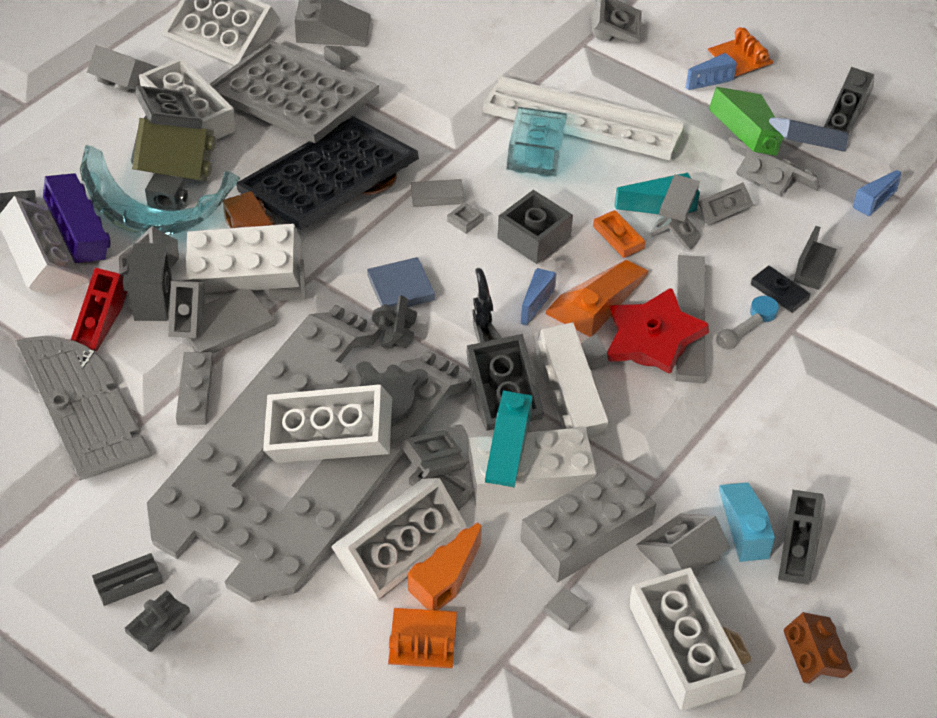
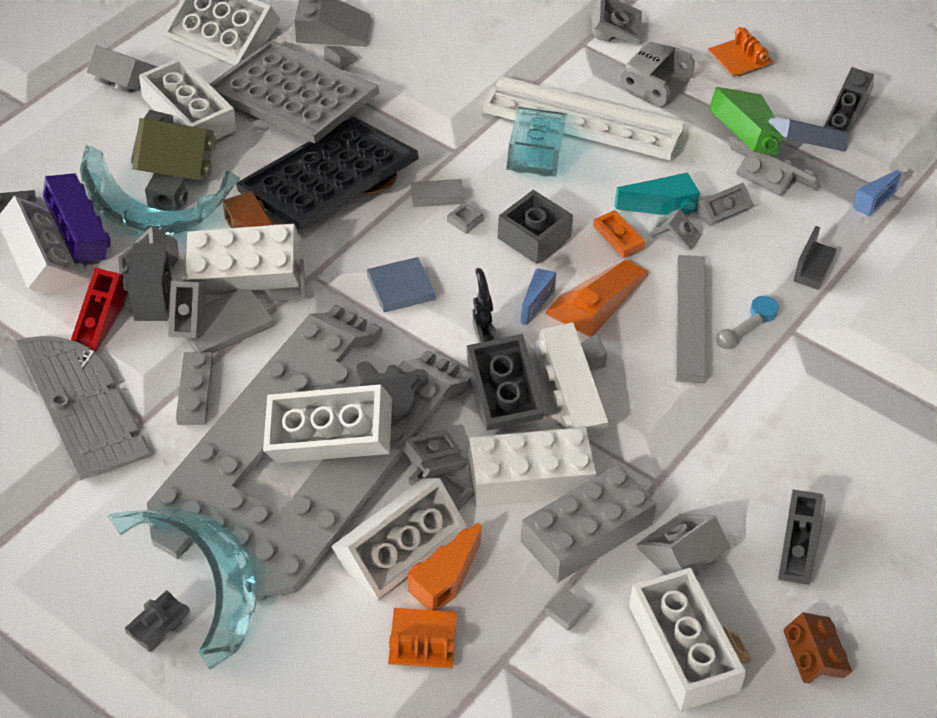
(125, 575): dark grey tile -> none
(168, 107): dark grey tile -> none
(230, 568): none -> clear light blue windscreen
(393, 321): dark grey hips -> none
(509, 438): teal slope -> none
(653, 332): red plate -> none
(657, 73): none -> light grey piece
(679, 197): light grey tile -> none
(712, 72): medium blue slope -> none
(747, 522): medium azure slope -> none
(780, 288): black plate -> none

